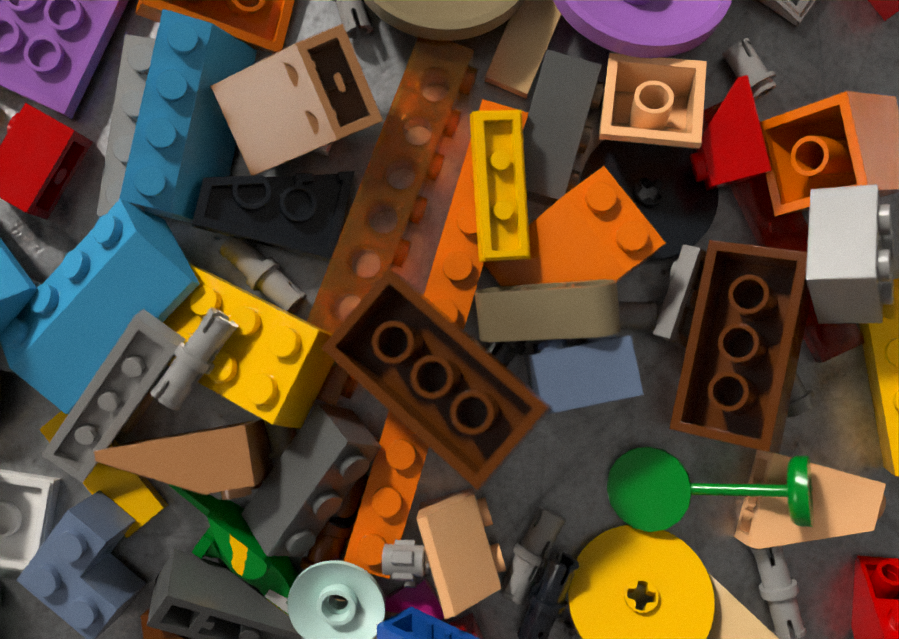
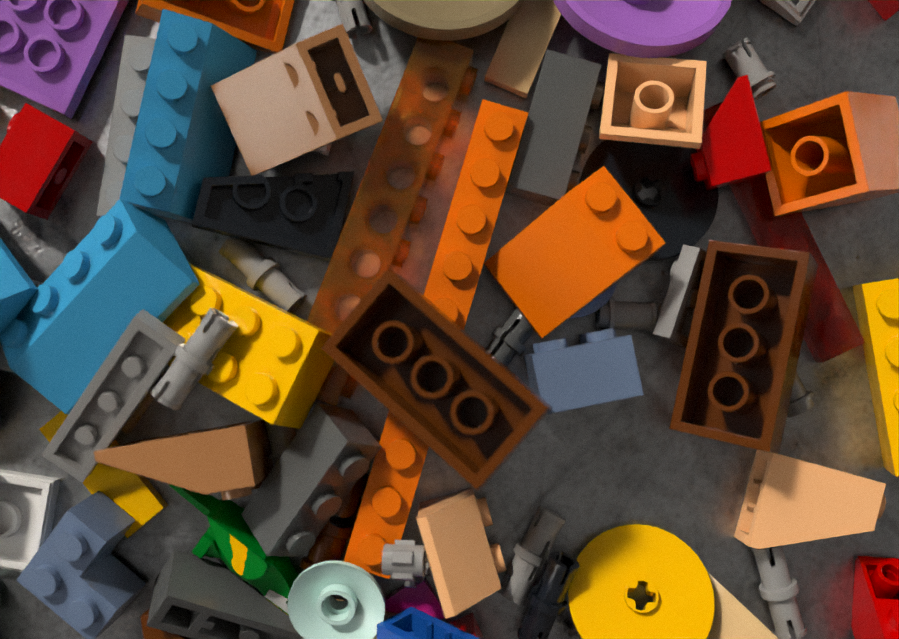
(500, 185): yellow tile -> none
(548, 311): dark tan beam -> none
(655, 489): green piece -> none
(849, 254): brick -> none

